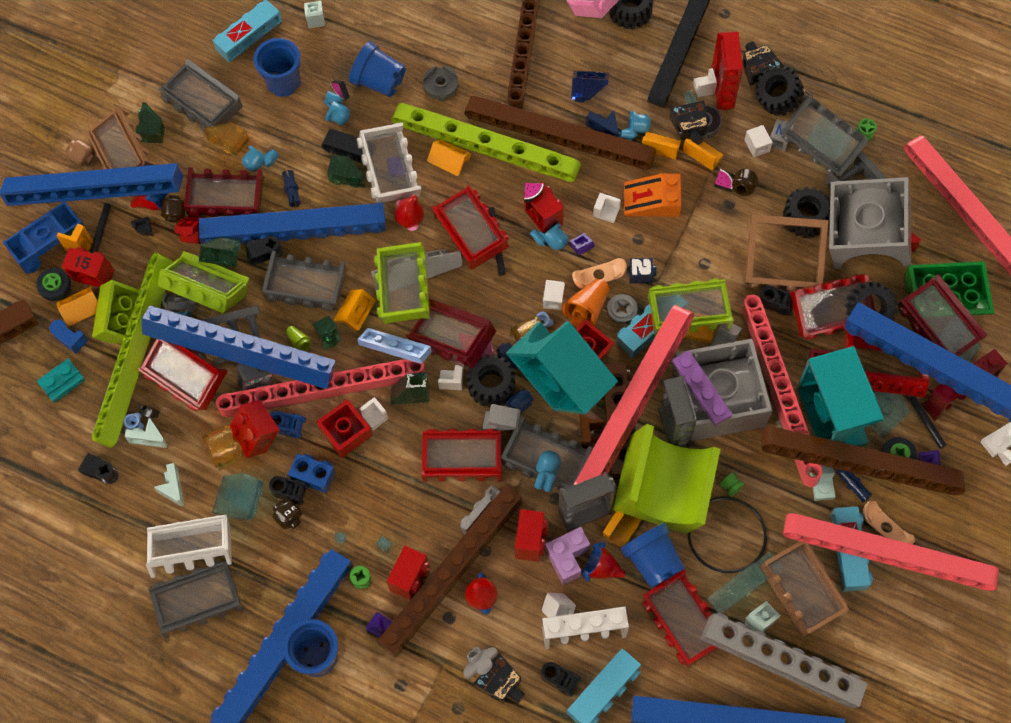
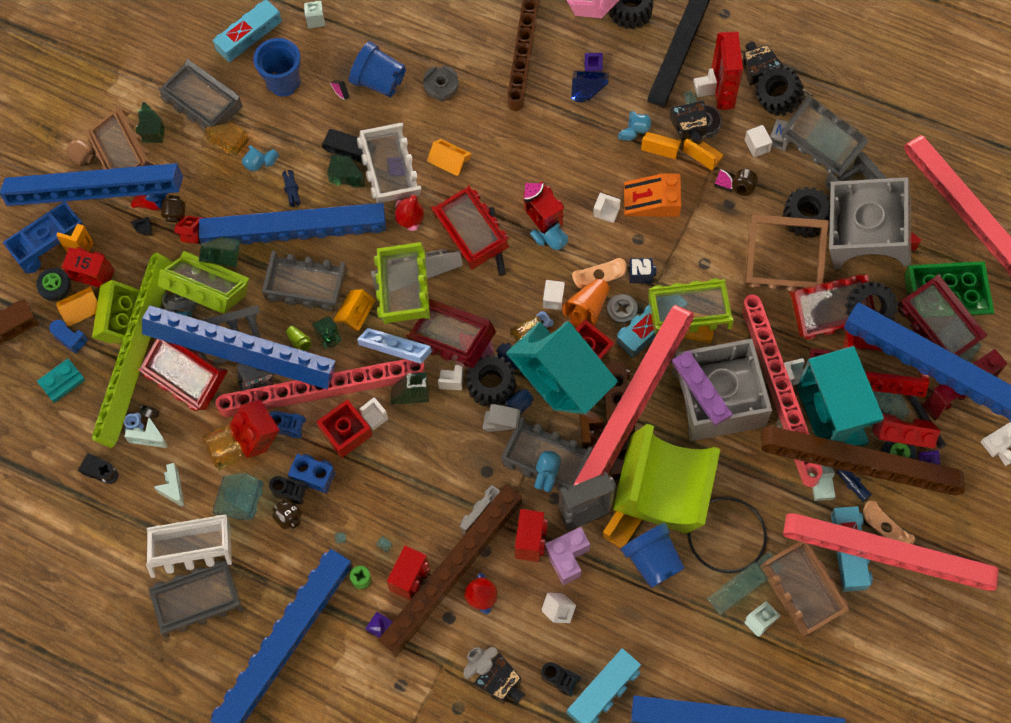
(100, 228): black bar -> none
(223, 193): window -> none
(261, 249): black piece -> none
(310, 635): blue piece -> none
(337, 112): dark azure piece -> none
(461, 454): window -> none
(498, 145): lime beam -> none
(560, 132): reddish brown beam -> none
(581, 244): dark purple tile -> none
(585, 623): white window -> none
(593, 61): none -> dark purple slope
(598, 123): dark blue slope -> none
(602, 564): red hat -> none
(677, 413): dark grey window -> none
(681, 617): clear window -> none
(714, 635): light grey brick -> none
(726, 335): light grey slope -> none
(732, 484): bright green wheel -> none
(778, 300): black piece -> none
(794, 370): none -> white panel
(869, 127): bright green wheel -> none
(918, 433): none -> red arch

